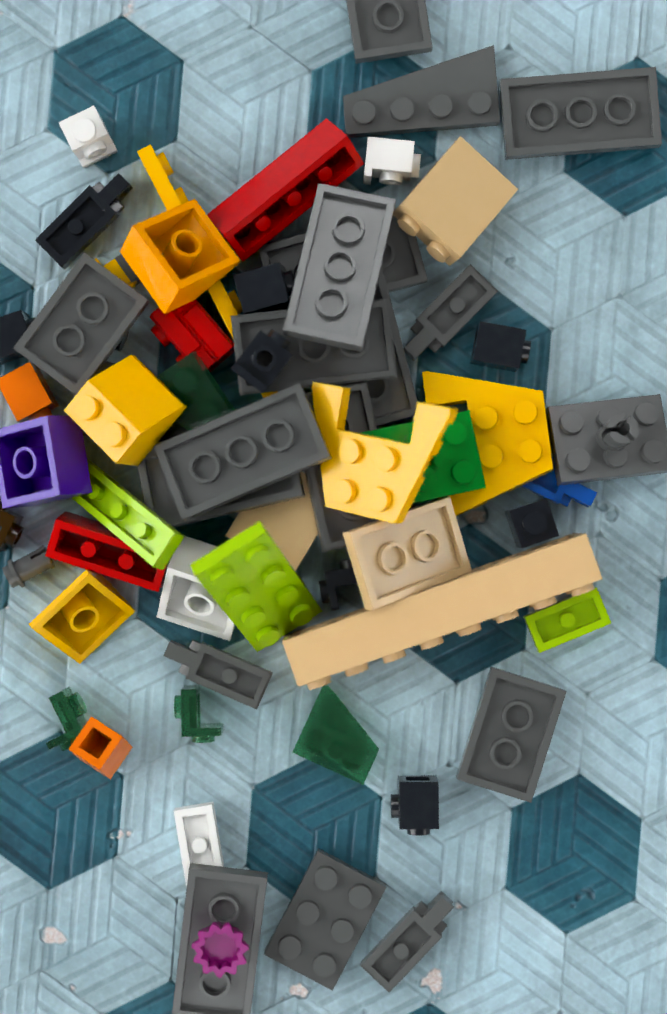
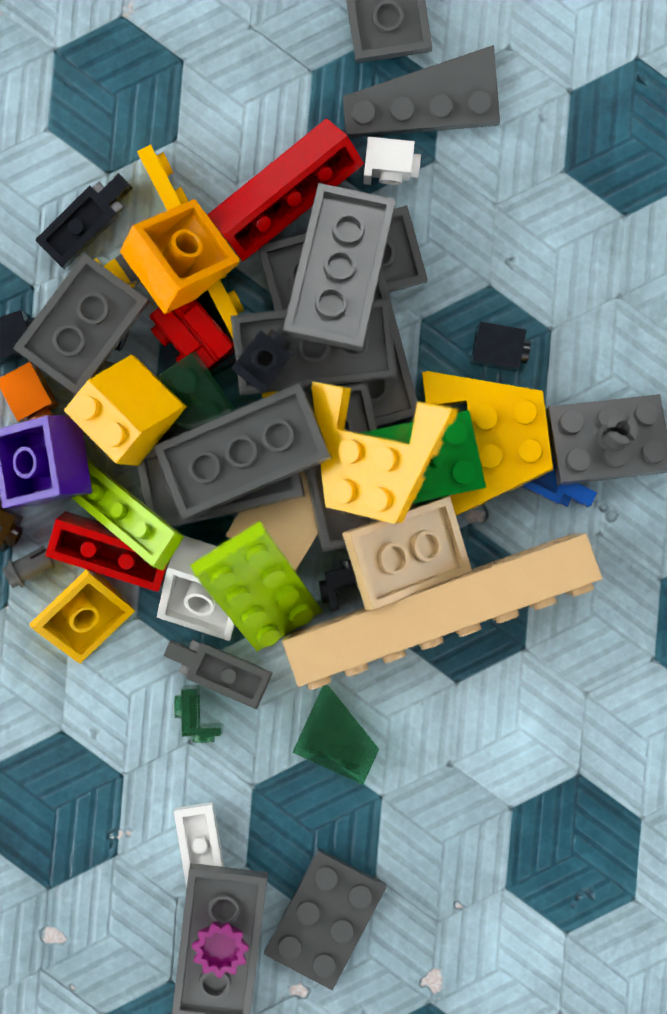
(70, 712): clear green bracket -> none
(88, 136): white brick -> none
(100, 747): orange brick -> none
(265, 288): black brick -> none
(407, 942): dark grey hinge -> none
(416, 804): black brick -> none
(450, 312): dark grey hinge -> none
(454, 202): tan brick -> none
(511, 734): dark grey plate -> none
(531, 523): black brick -> none
(566, 620): lime plate -> none
(580, 113): dark grey plate -> none

